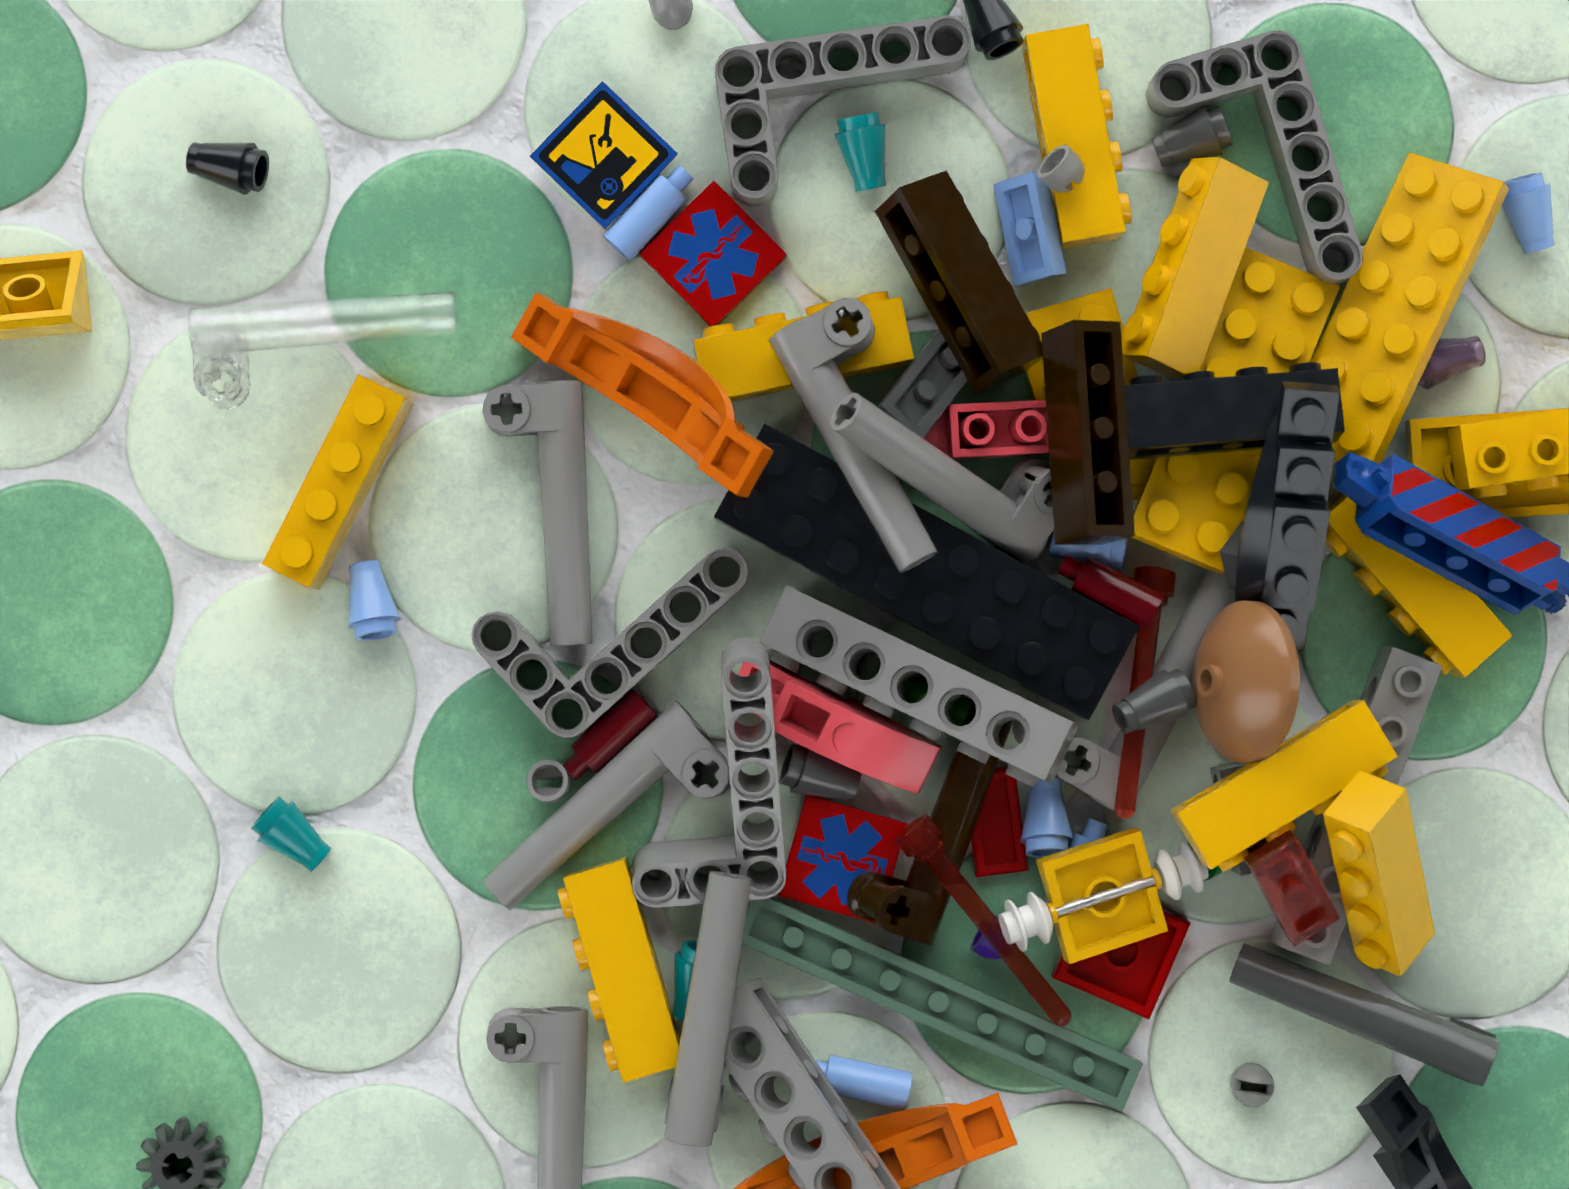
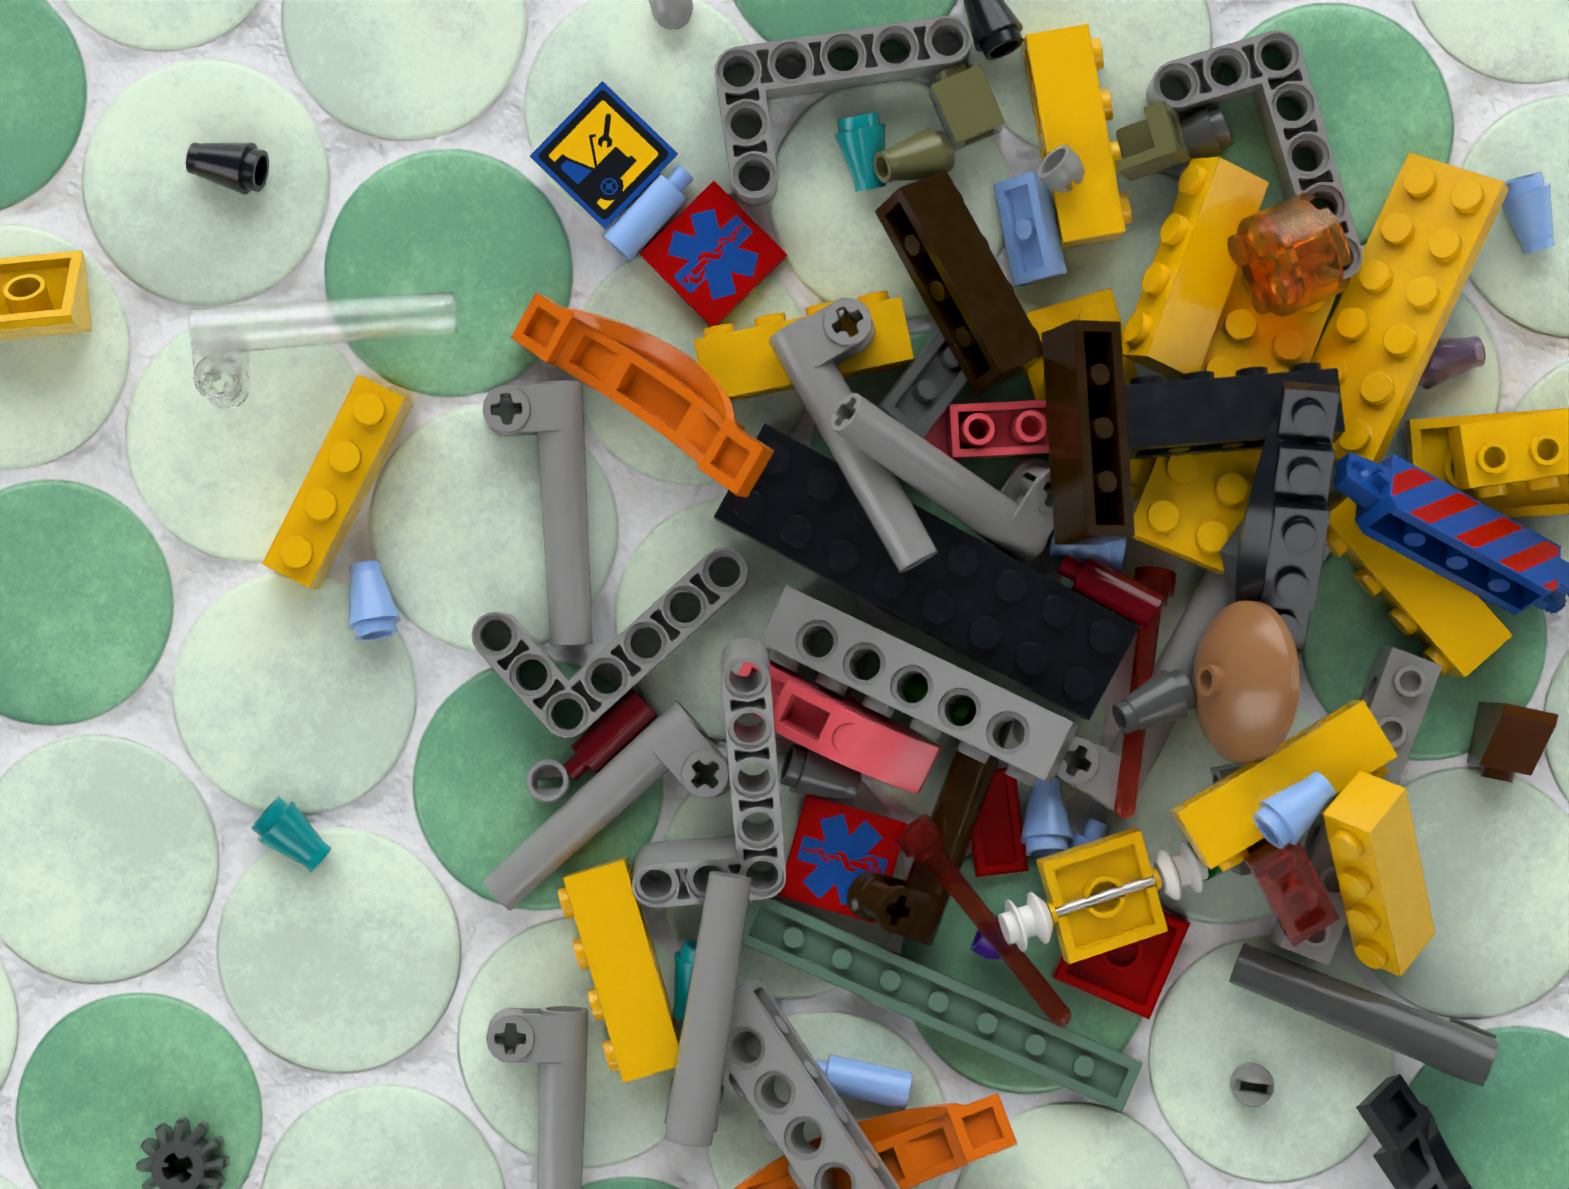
(915, 157): none -> olive cone
(966, 105): none -> olive brick
(1152, 143): none -> olive panel
(1291, 256): none -> clear orange brick
(1291, 812): none -> light blue cone
(1509, 739): none -> reddish brown slope

